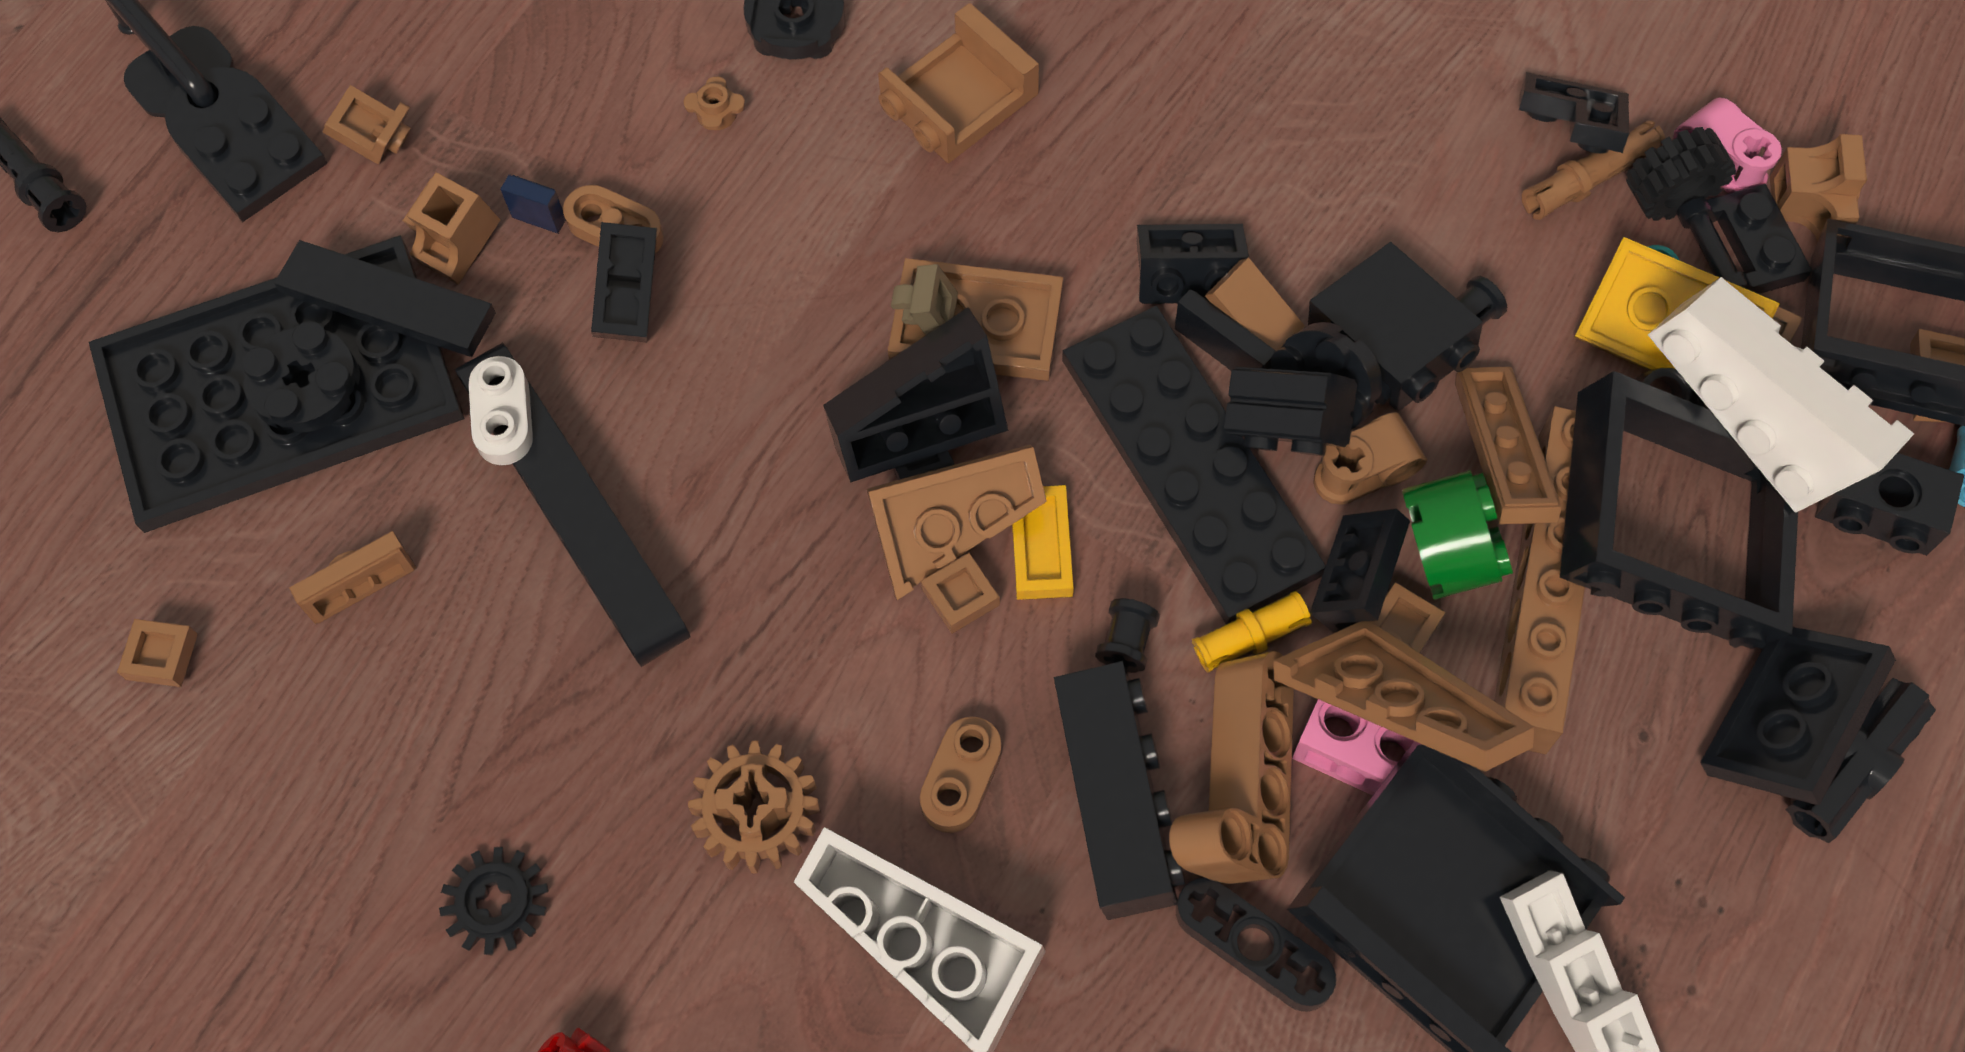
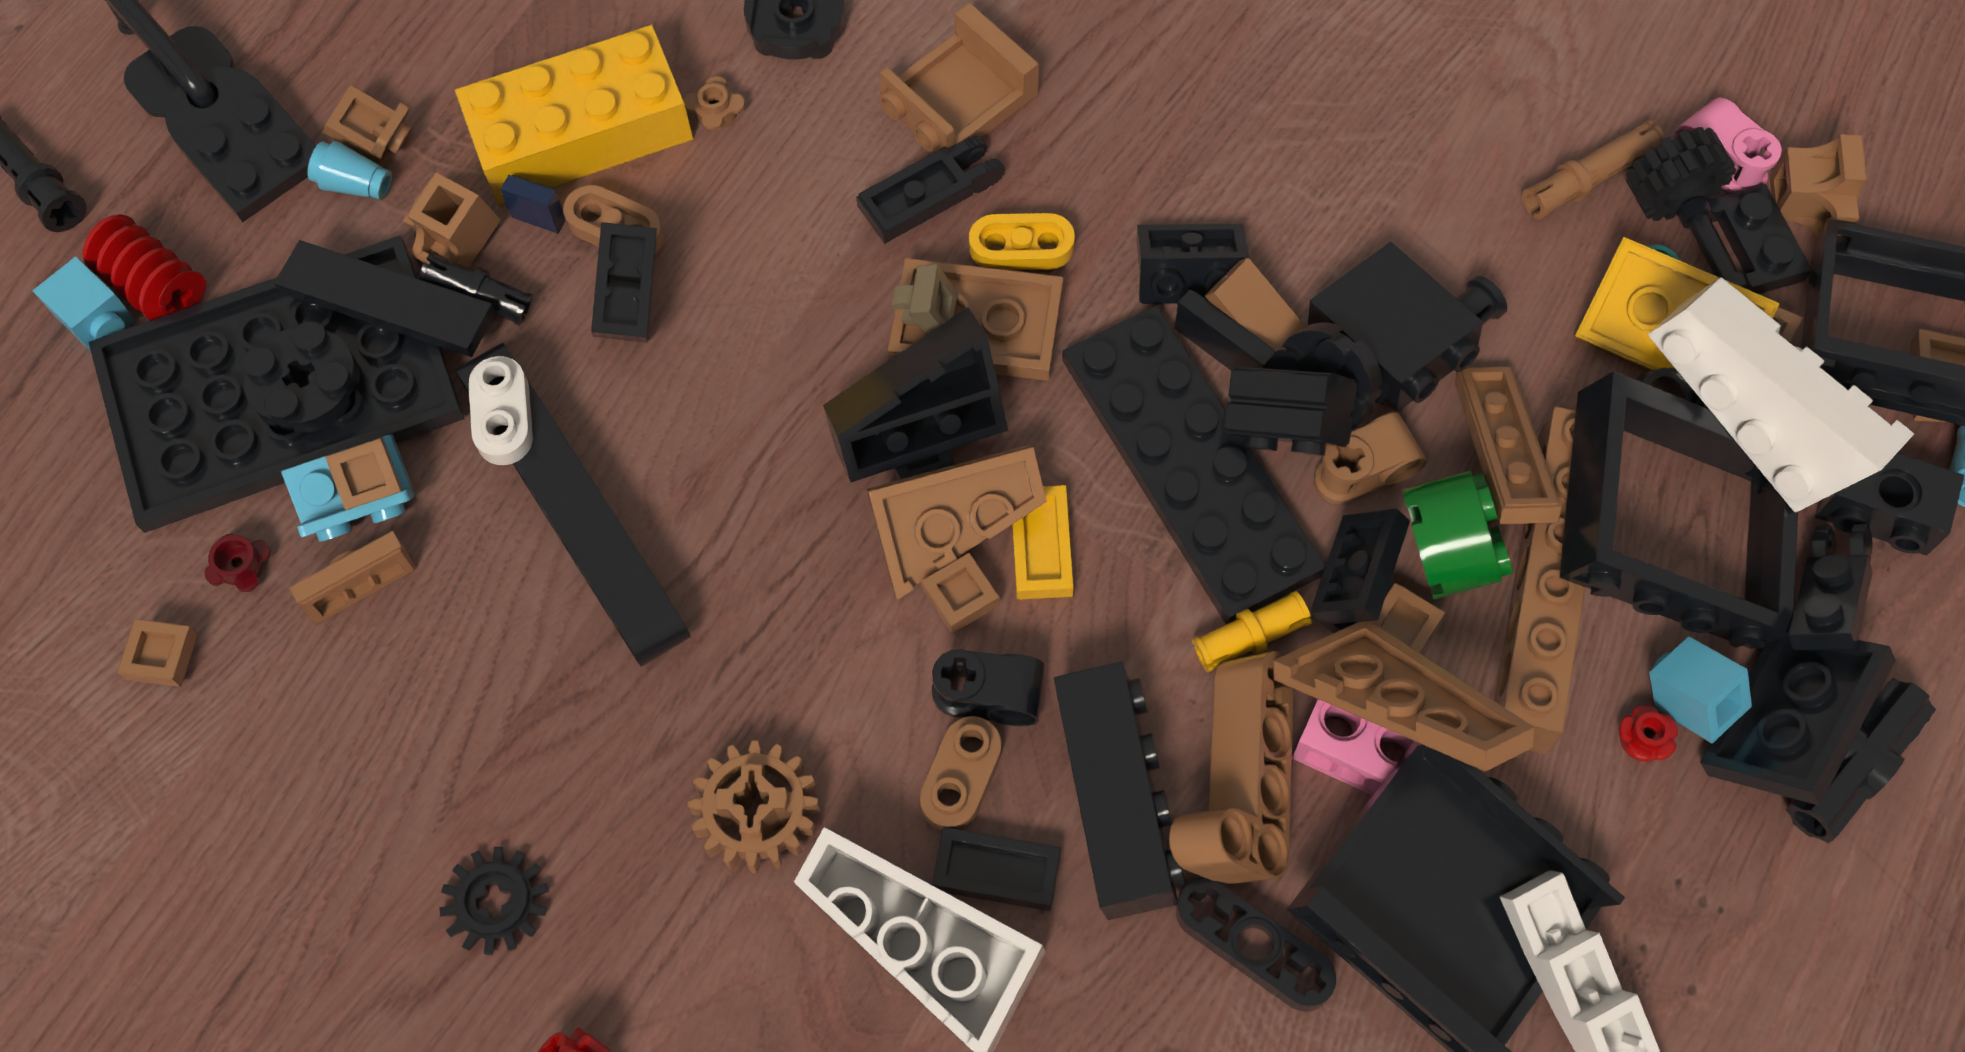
(83, 303): none -> medium azure brick
(141, 268): none -> red piece
(227, 551): none -> dark red plate
(320, 503): none -> medium azure bracket
(347, 172): none -> medium azure cone
(364, 473): none -> medium nougat plate
(477, 283): none -> black pin
(576, 112): none -> yellow brick
(928, 188): none -> black hinge
(995, 686): none -> black piece
(996, 868): none -> black tile
(1021, 239): none -> yellow plate
(1128, 634): black bush -> none
(1595, 114): black plate -> none
(1641, 747): none -> red plate
(1700, 689): none -> medium azure brick
(1833, 592): none -> black hinge

